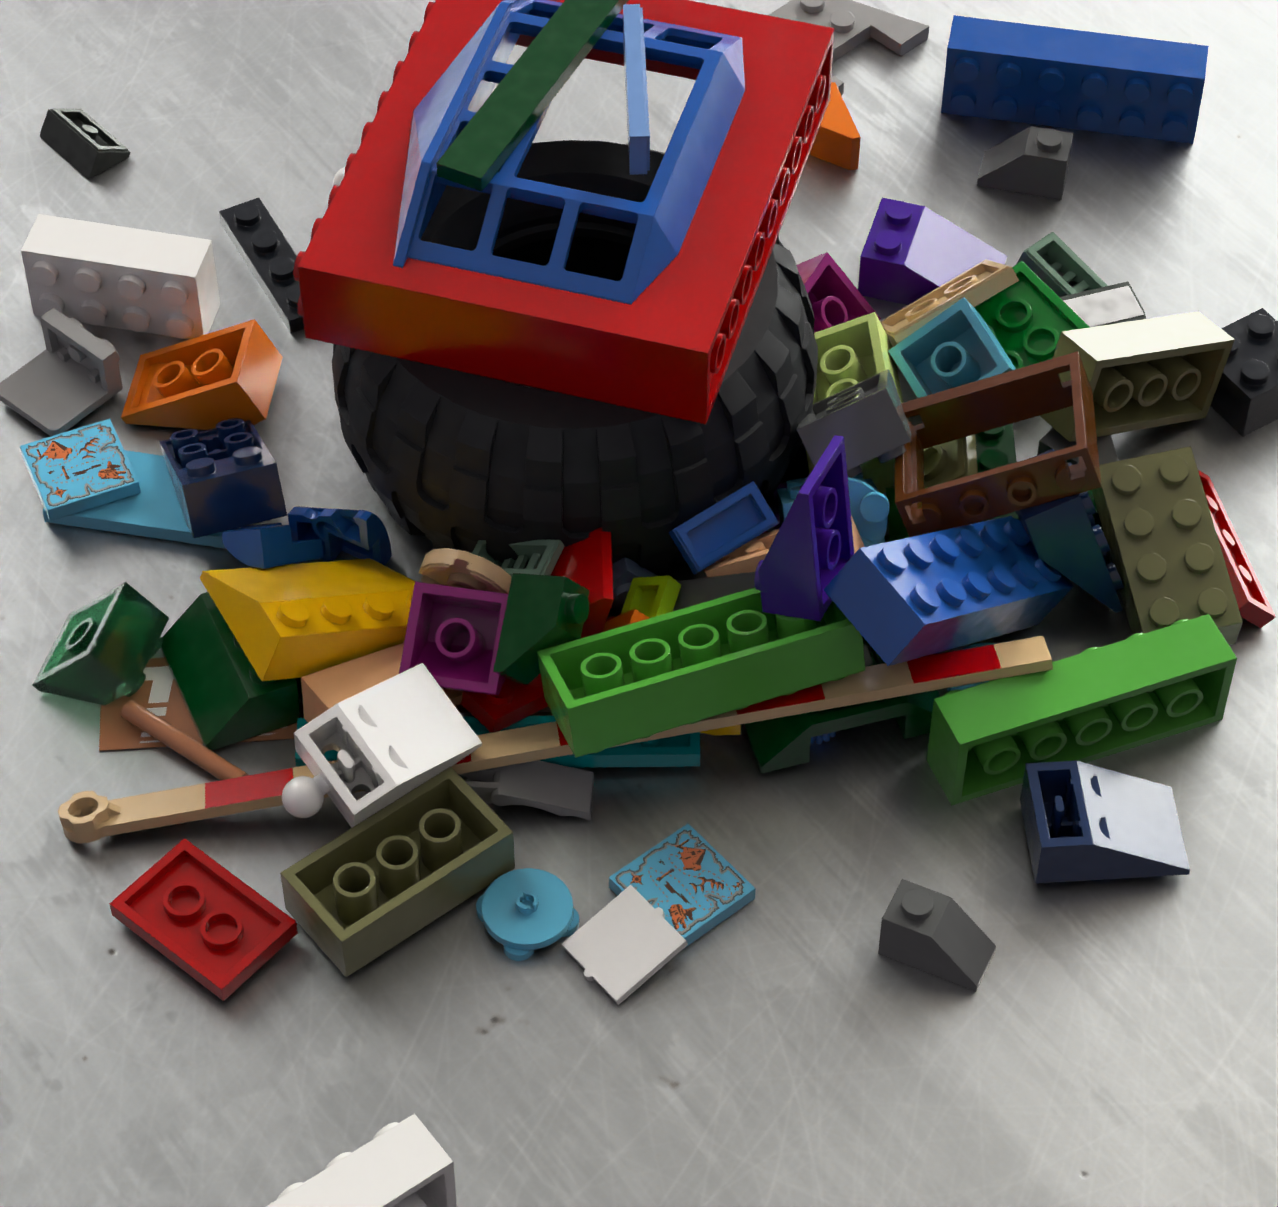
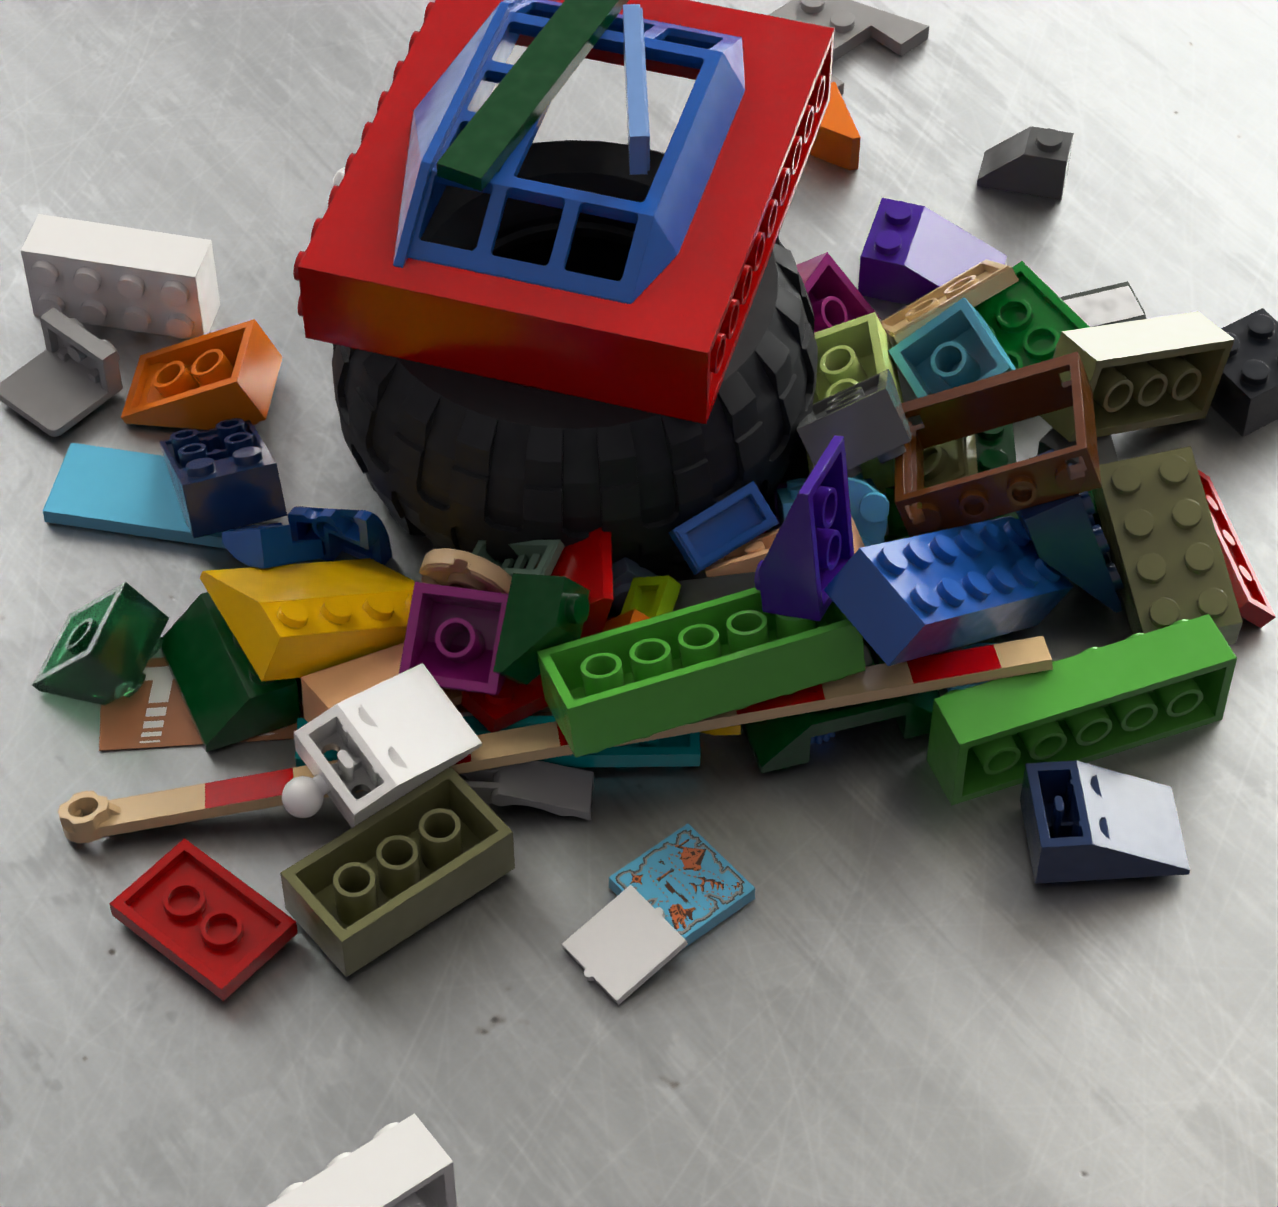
(80, 469): medium azure tile -> none
(82, 141): pearl dark grey slope -> none
(180, 742): nougat bar -> none
(267, 257): black plate -> none
(527, 911): medium azure piece -> none
(934, 936): dark grey slope -> none
(1061, 258): sand green slope -> none
(1074, 79): blue brick -> none

